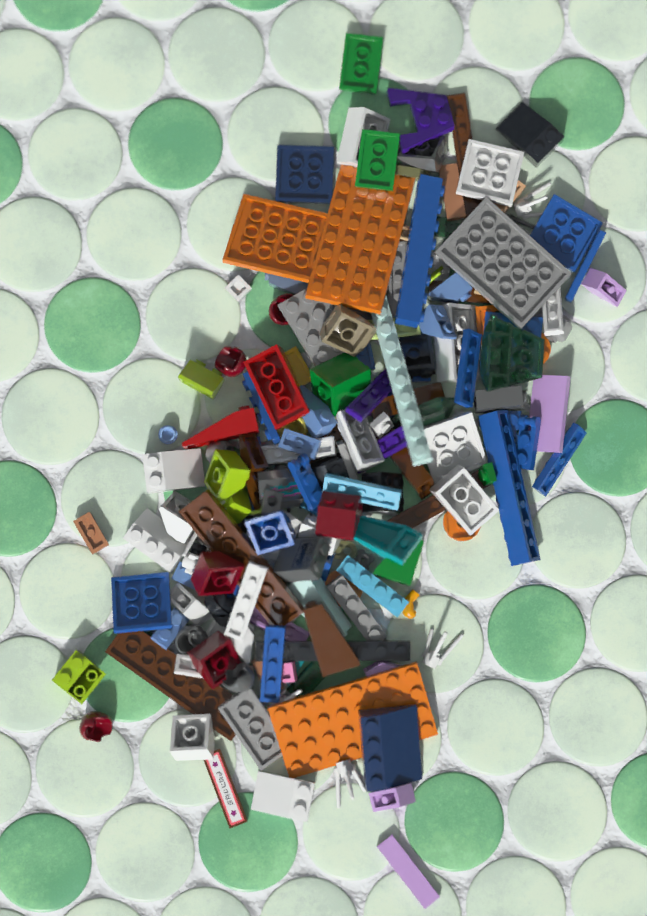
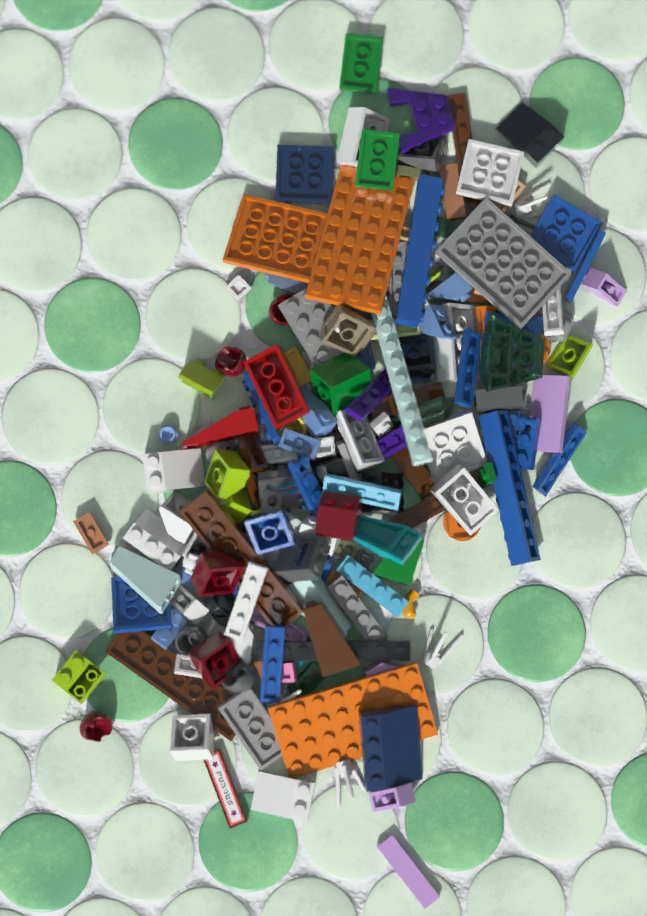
(147, 578): none -> light aqua slope
(569, 356): none -> lime slope

